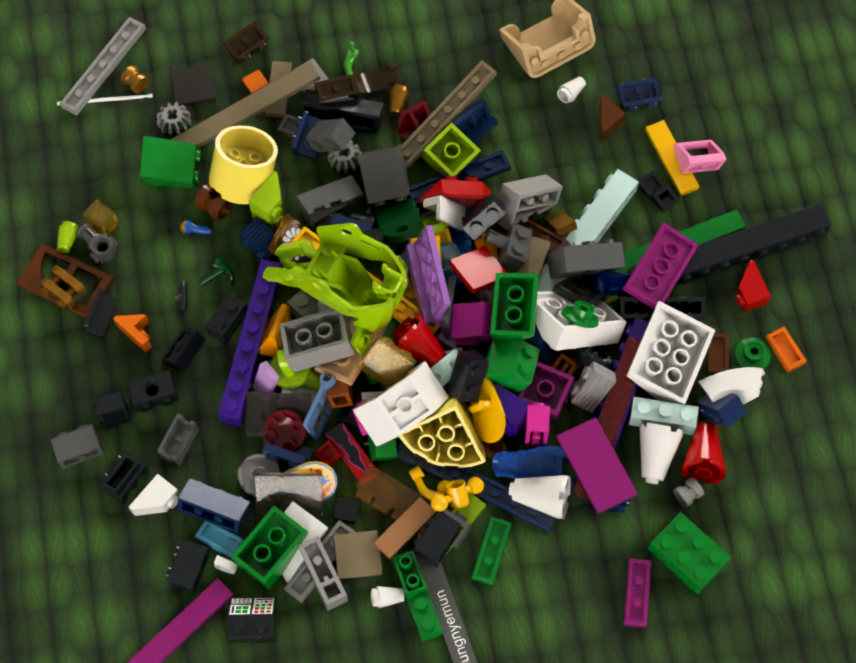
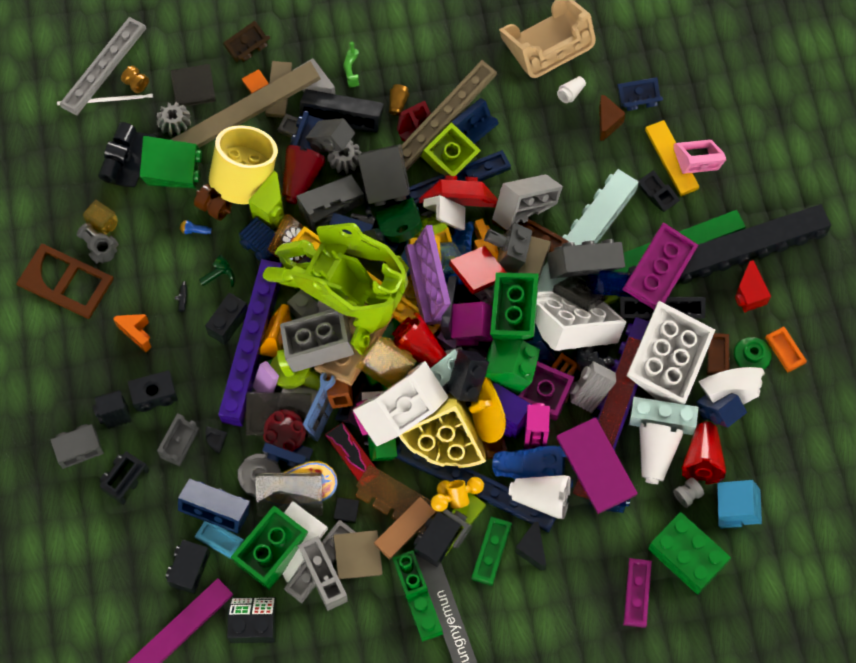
(63, 298): pearl gold brick -> none
(66, 236): lime cone -> none
(100, 314): black panel -> none
(123, 157): none -> black panel
(155, 498): white slope -> none
(183, 349): black slope -> none
(215, 438): none -> black tile
(225, 565): white tile -> none
(300, 171): none -> dark red cone
(329, 453): red tile -> none
(357, 83): dark brown piece -> none
(386, 596): white cone -> none
(417, 475): yellow piece -> none
(483, 216): black brick -> none
(531, 547): none -> black slope
(560, 223): pearl gold tile -> none
(581, 314): green piece -> none
(738, 504): none -> dark azure plate

